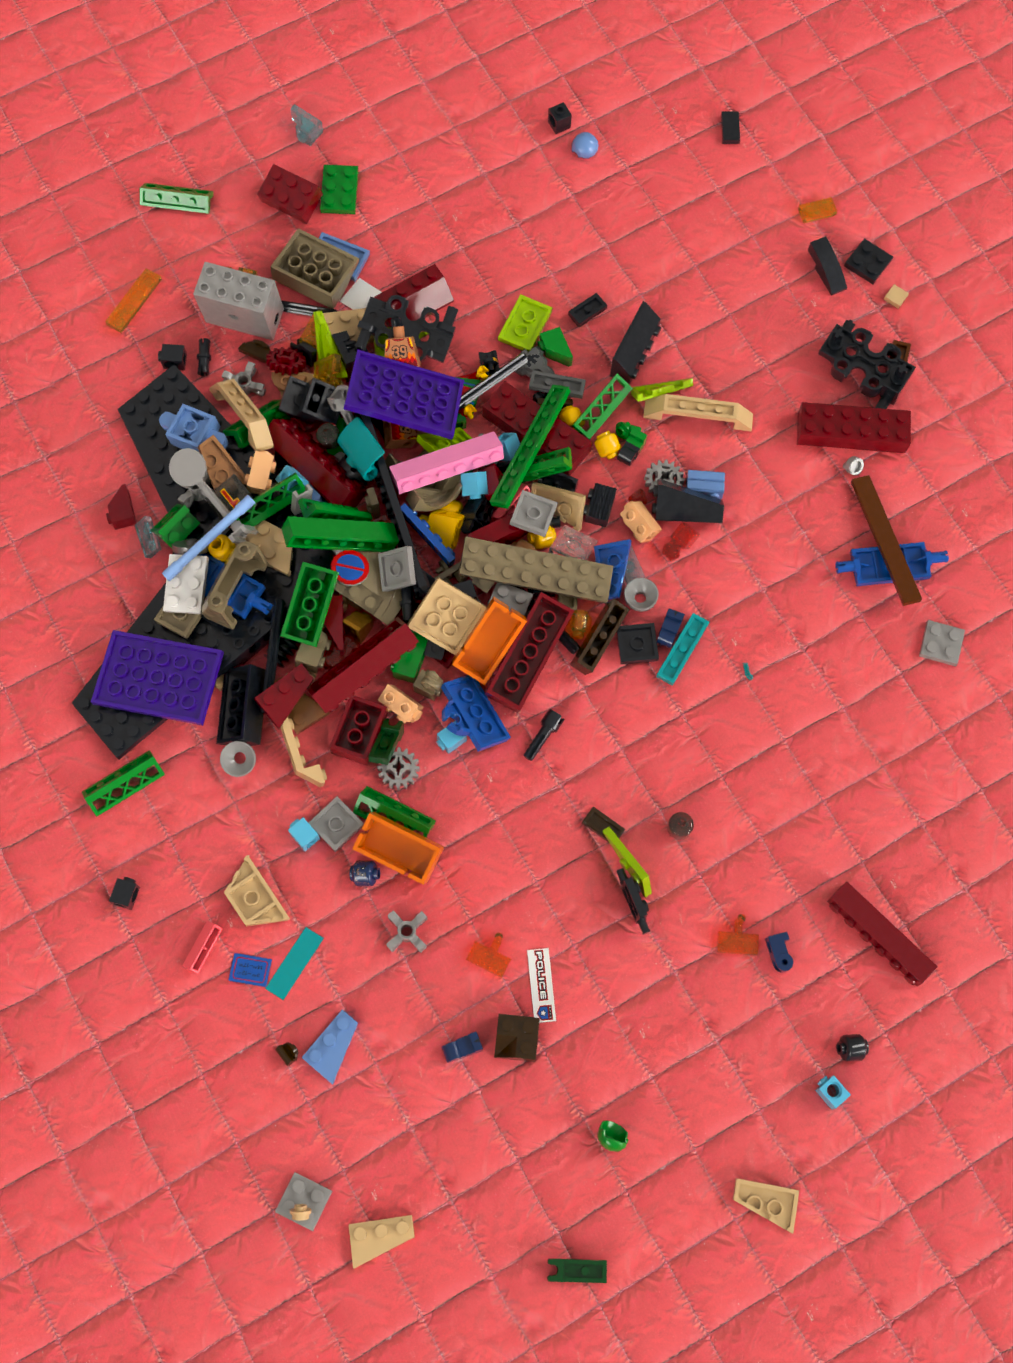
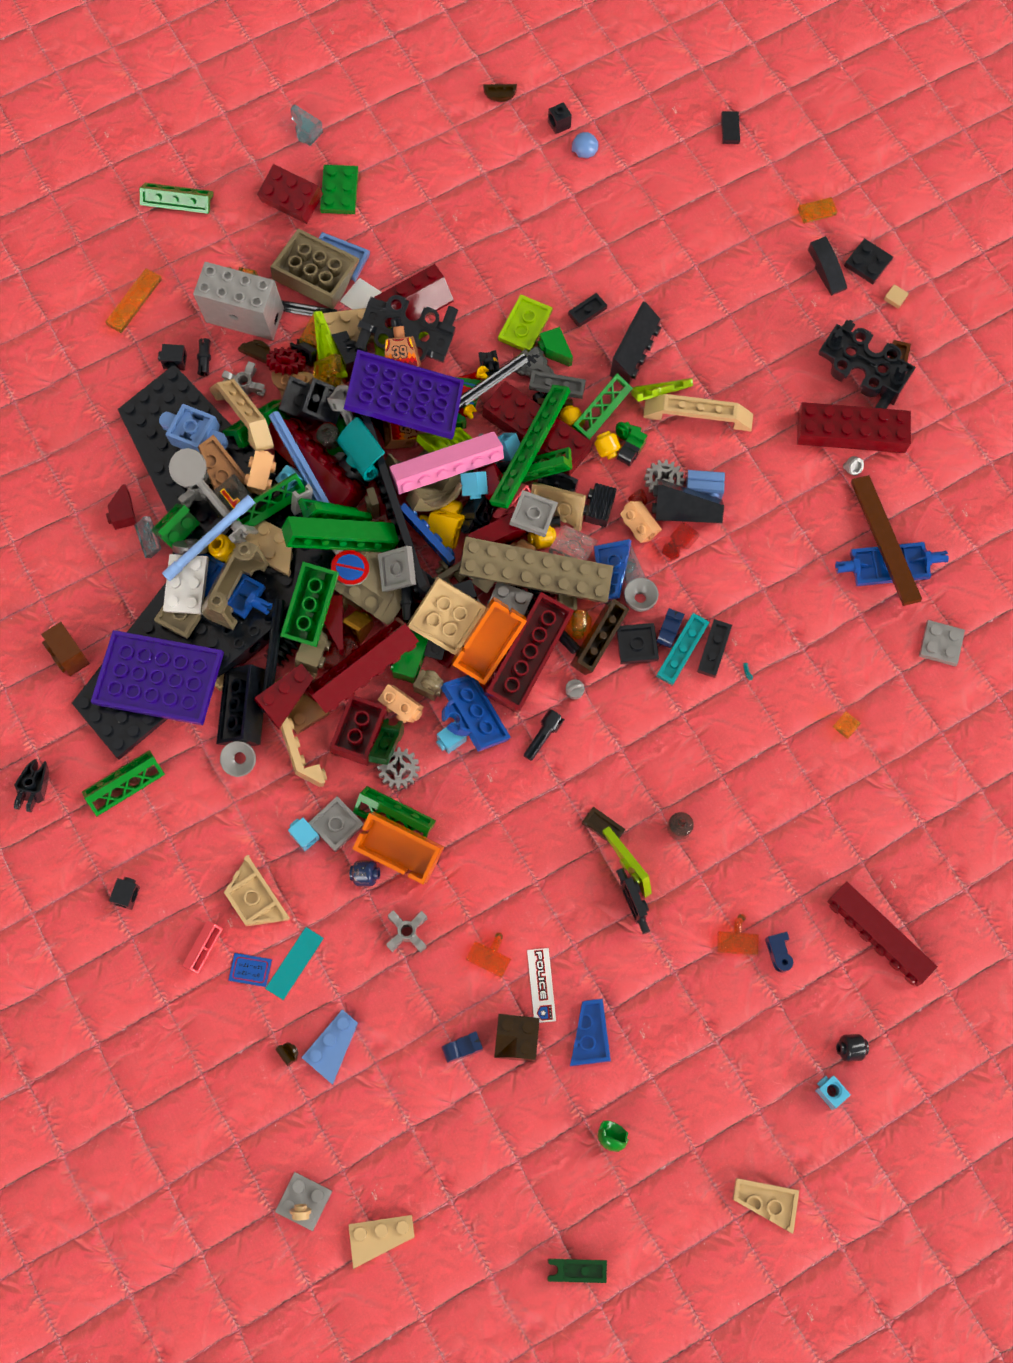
(31, 785): none -> black hinge
(64, 649): none -> reddish brown brick
(297, 456): none -> medium blue axle
(500, 92): none -> dark brown plate
(574, 689): none -> light grey tile
(591, 1038): none -> blue wing
(714, 648): none -> black plate
(846, 725): none -> clear yellow plate

